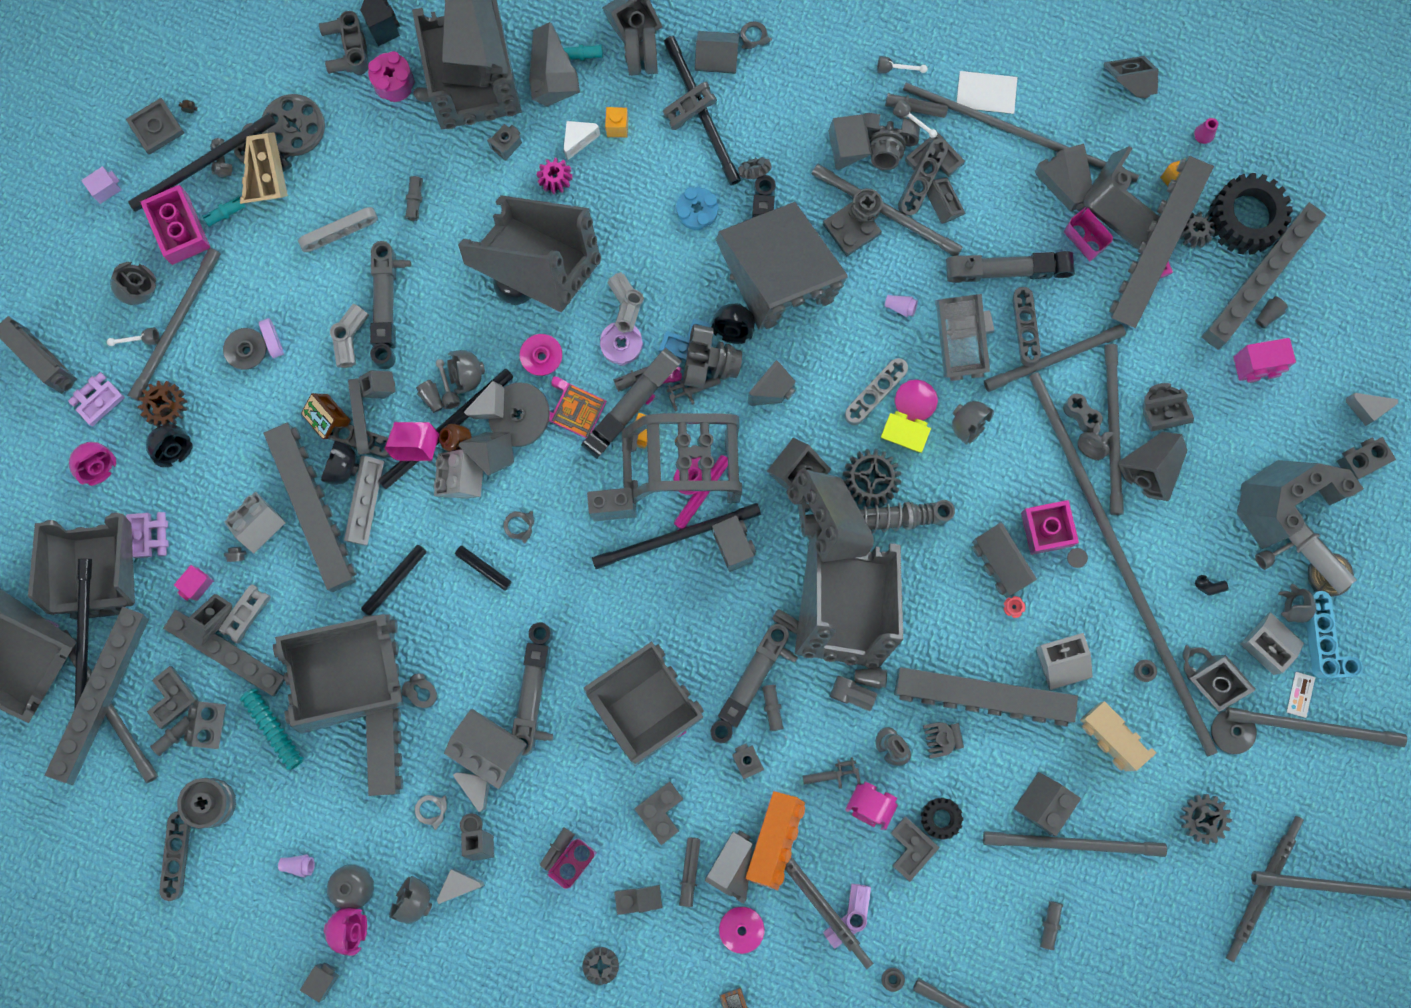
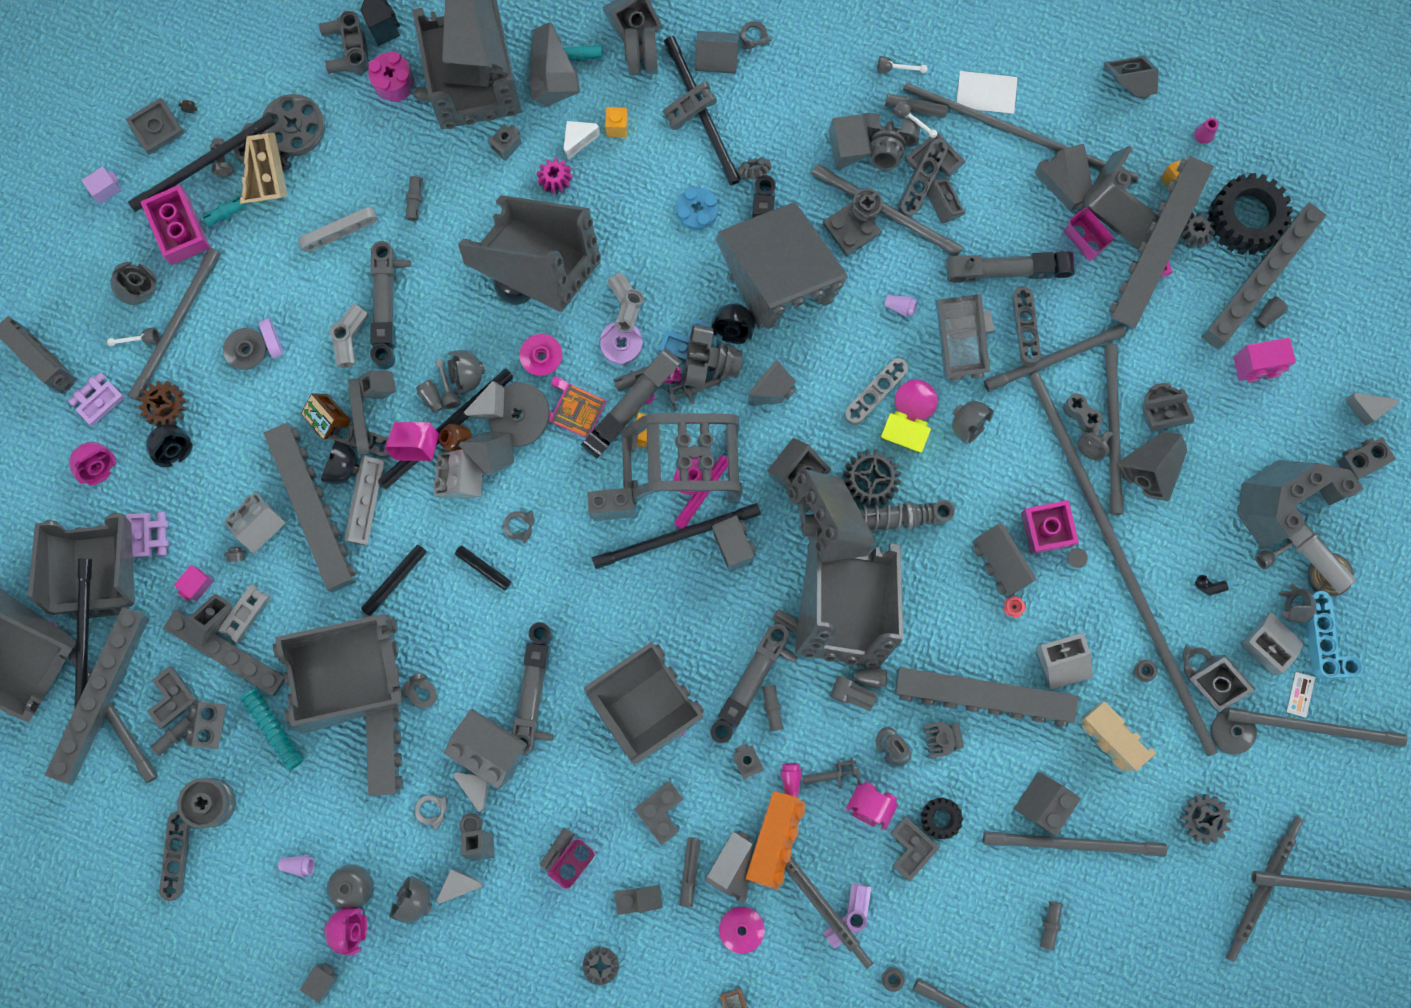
(791, 778): none -> dark pink cone

